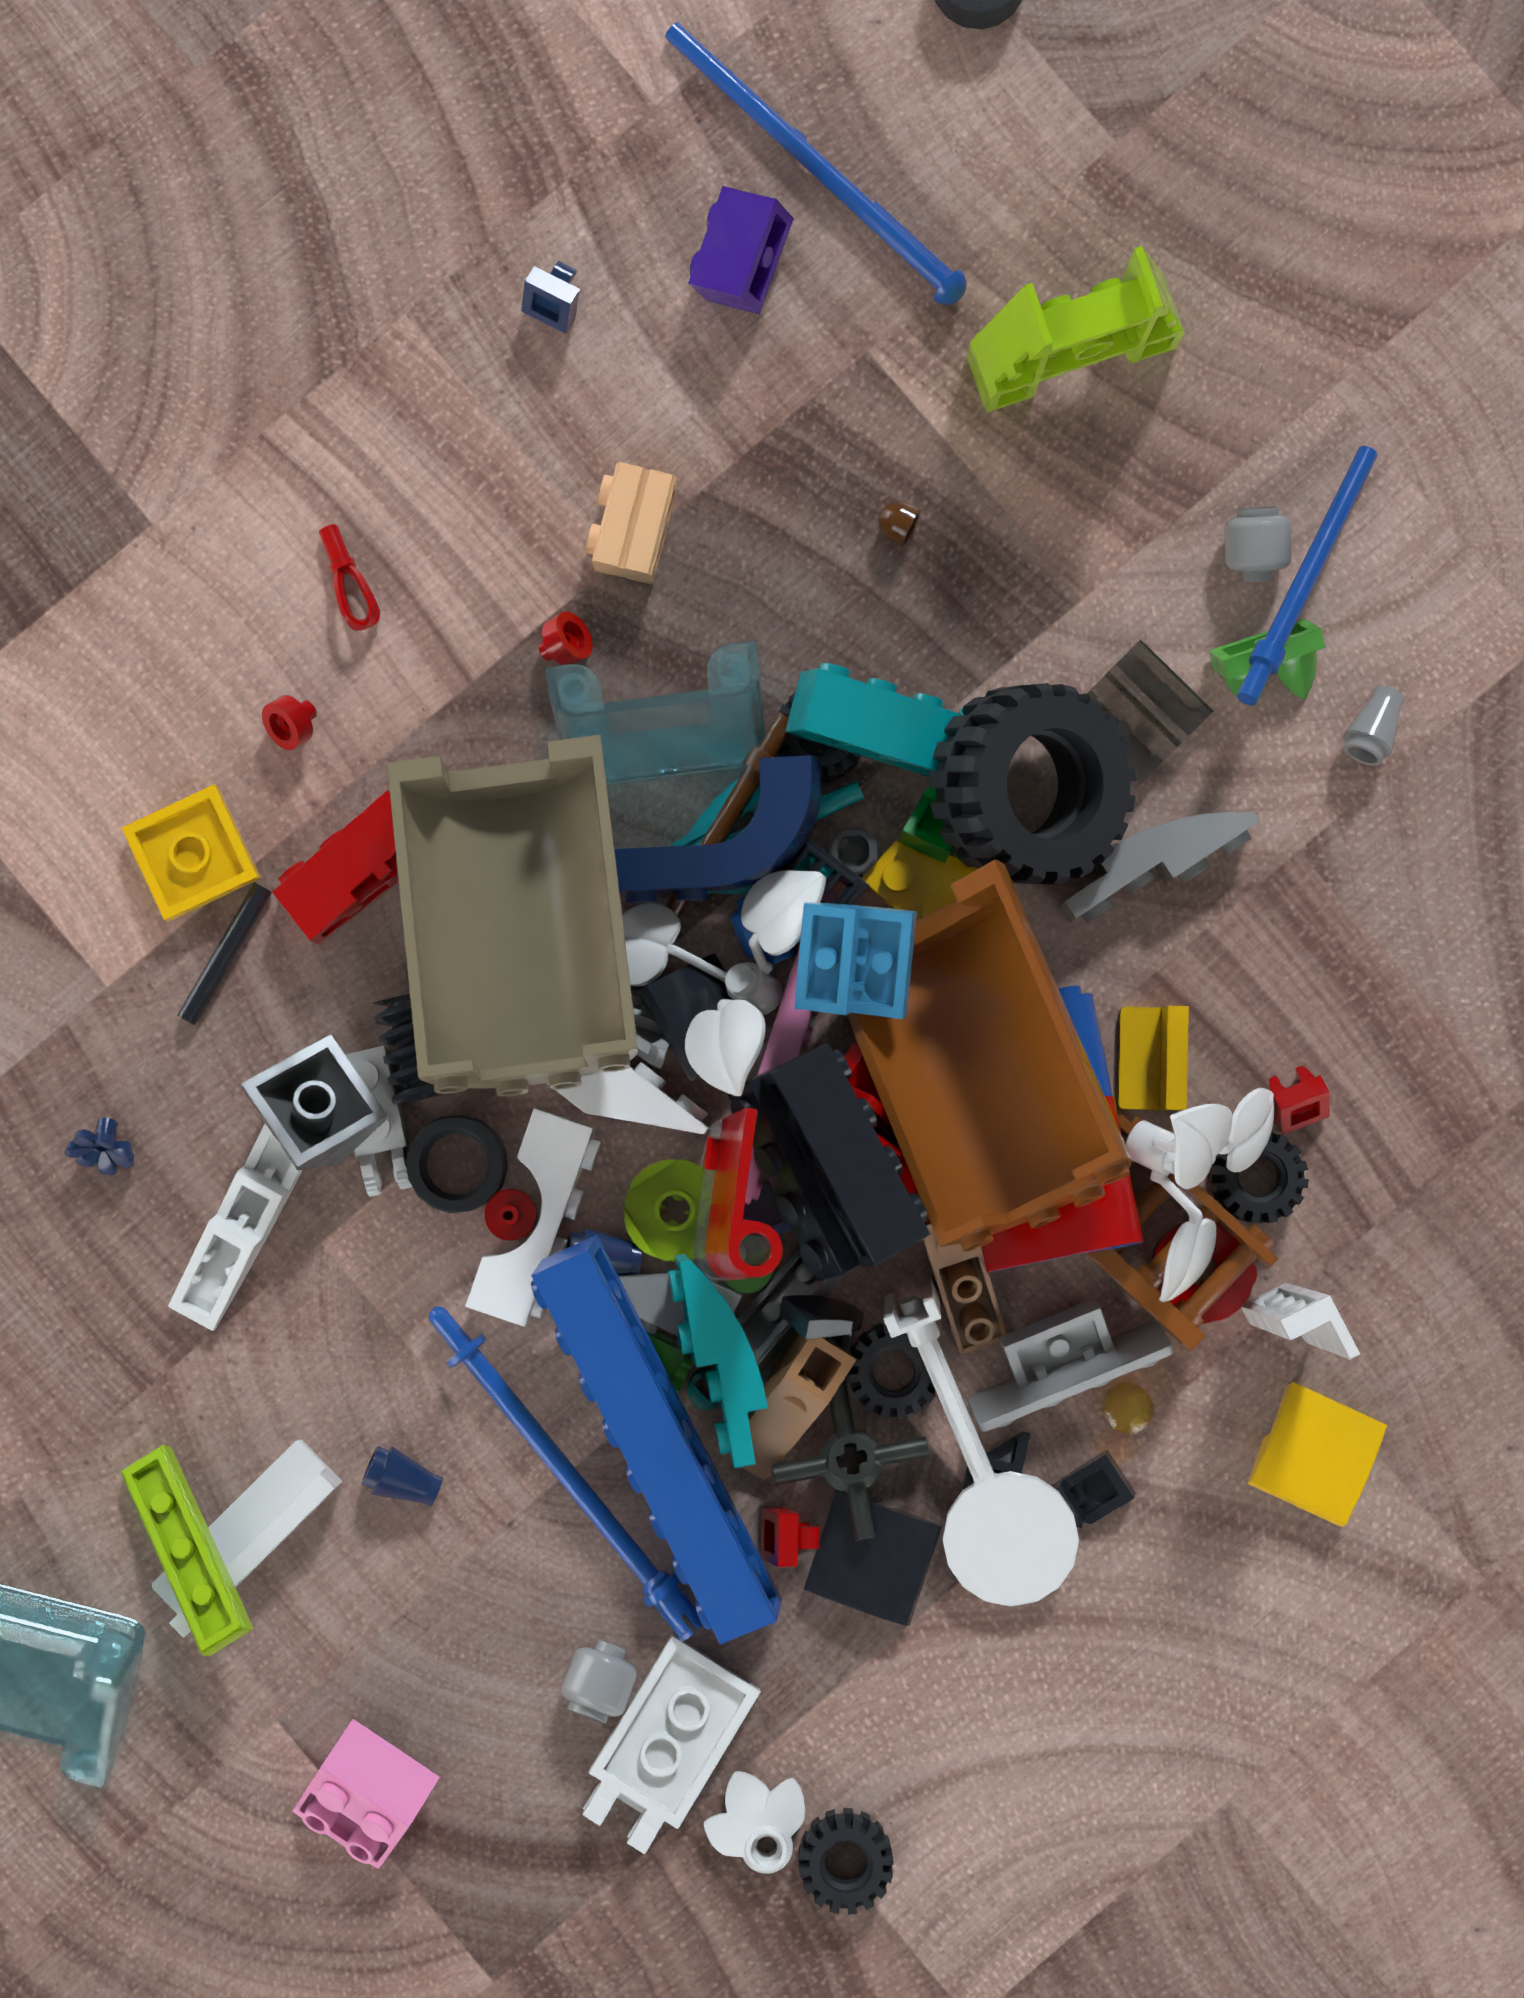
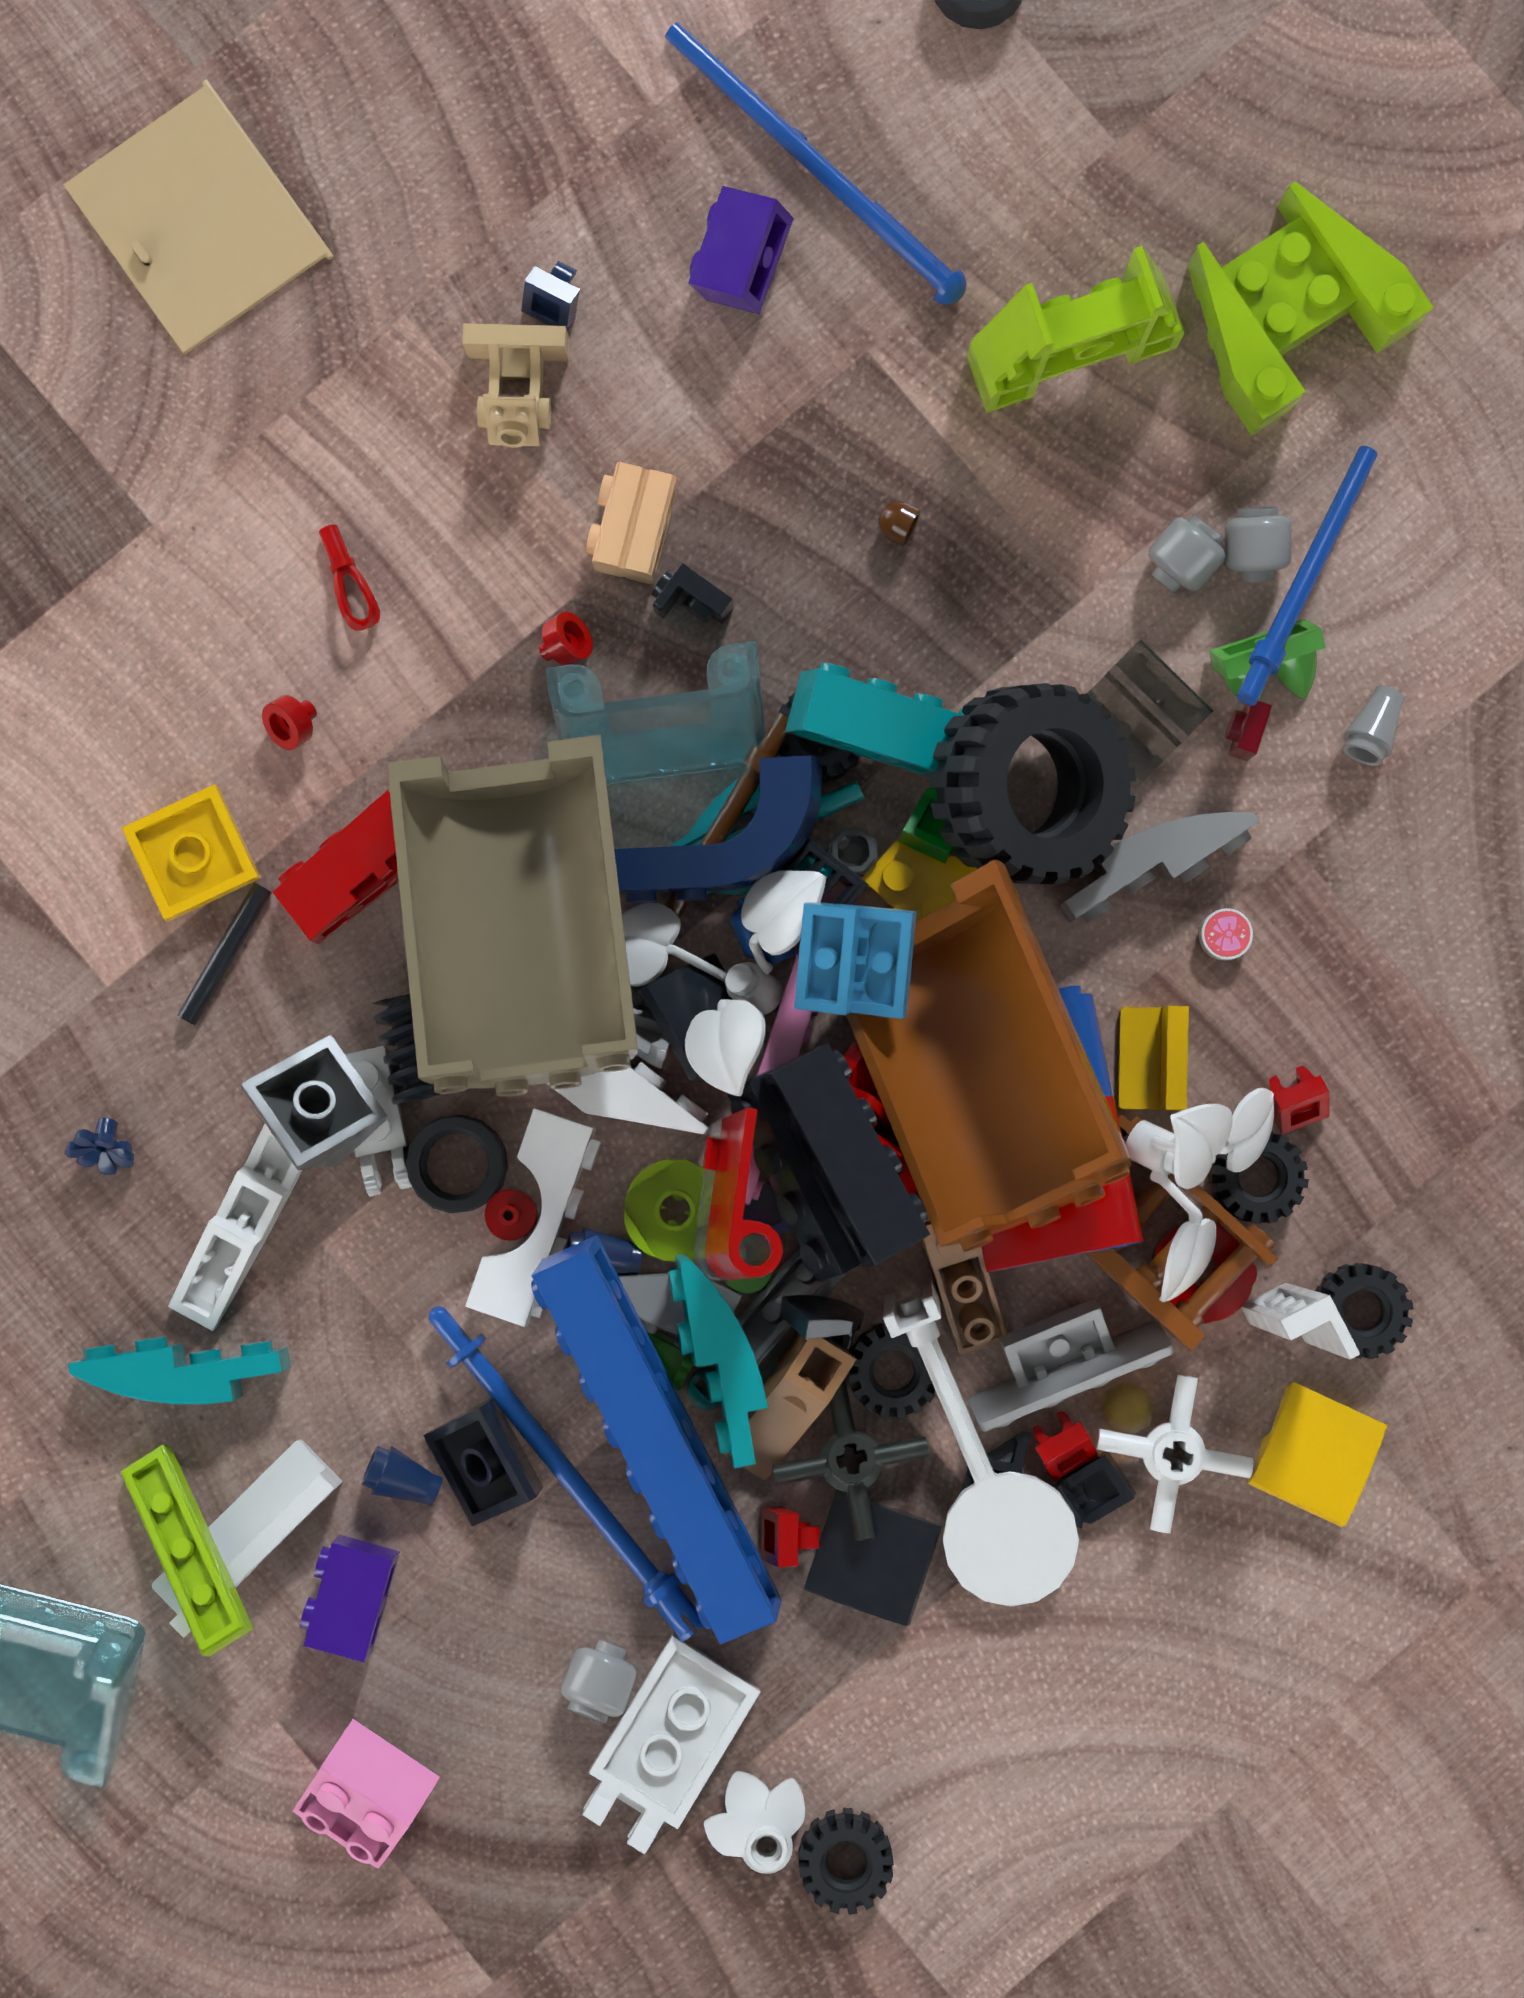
(161, 1373): none -> teal slope
(202, 214): none -> tan piece
(349, 1597): none -> dark purple brick
(484, 1462): none -> black slope
(515, 354): none -> tan tile
(701, 596): none -> black bracket
(1065, 1450): none -> red tile
(1184, 1470): none -> white bar
(1187, 554): none -> light grey head
(1225, 934): none -> tile
(1247, 729): none -> dark red plate
(1290, 292): none -> lime wedge
(1390, 1296): none -> black tyre

